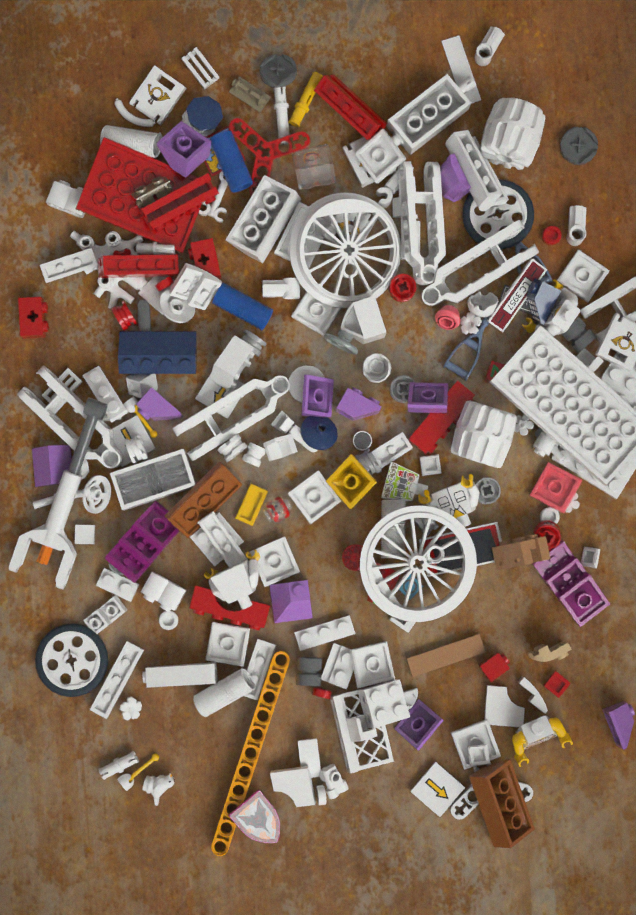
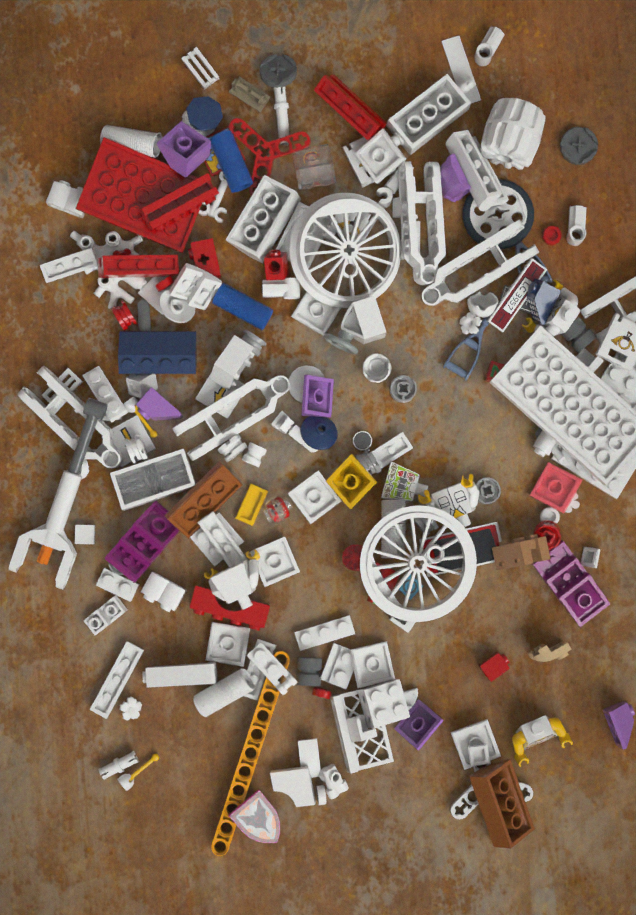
(27, 308): red brick -> none
(50, 464): medium lavender slope -> none
(52, 678): wedge -> none
(92, 493): white dish -> none
(131, 118): white piece -> none
(154, 249): white axle -> none
(155, 98): white container -> none
(158, 785): white animal -> none
(159, 186): dark tan hinge -> none
(168, 620): white tile -> none
(271, 667): none -> white plate
(273, 272): none -> red brick
(280, 447): white panel -> none
(291, 601): medium lavender slope -> none
(302, 106): yellow pin -> none
(356, 406): medium lavender slope -> none
(402, 288): red wheel -> none
(428, 397): medium lavender slope -> none
(430, 465): white tile -> none
(437, 424): red brick -> none
(437, 789): white tile -> none
(445, 655): medium nougat tile -> none
(448, 317): coral cone -> none
(483, 434): white wheel -> none
(500, 709): white tile -> none
(523, 424): white plant -> none
(535, 698): white slope -> none
(556, 684): red tile -> none
(583, 276): white tile -> none

